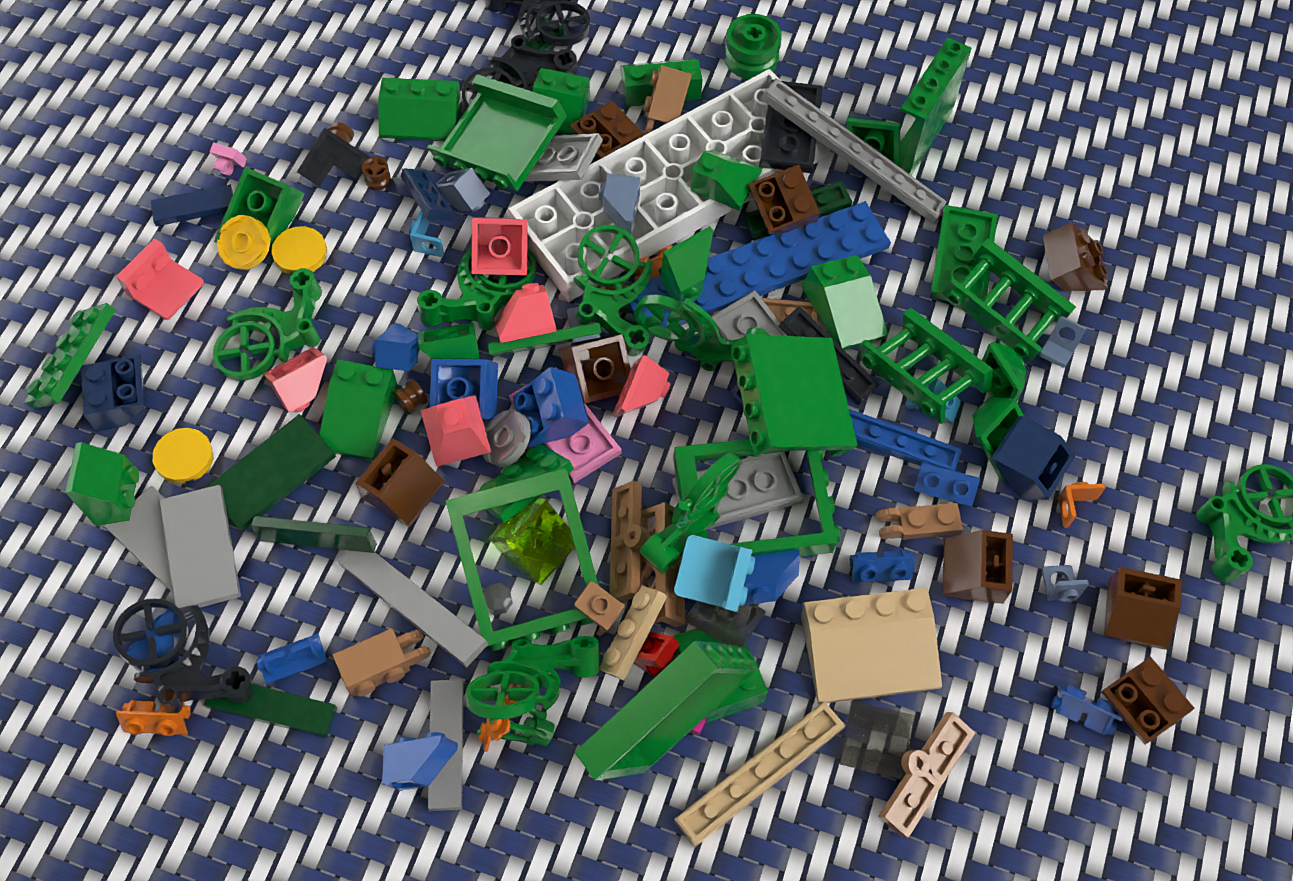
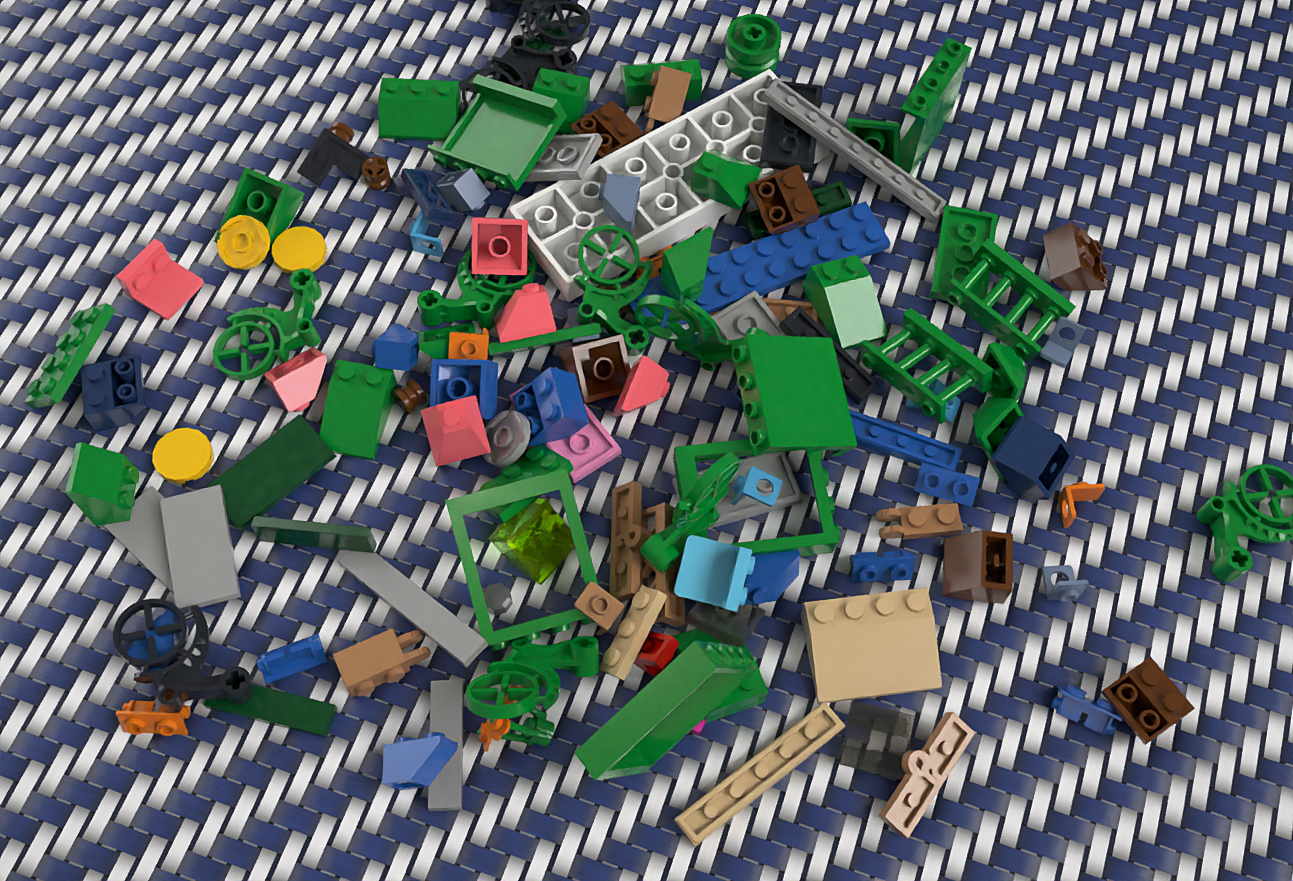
(191, 205): dark blue tile -> none
(227, 158): bright pink tile -> none
(399, 483): reddish brown slope -> none
(468, 345): none -> orange bracket
(746, 486): none -> dark azure bracket
(1142, 607): reddish brown slope -> none

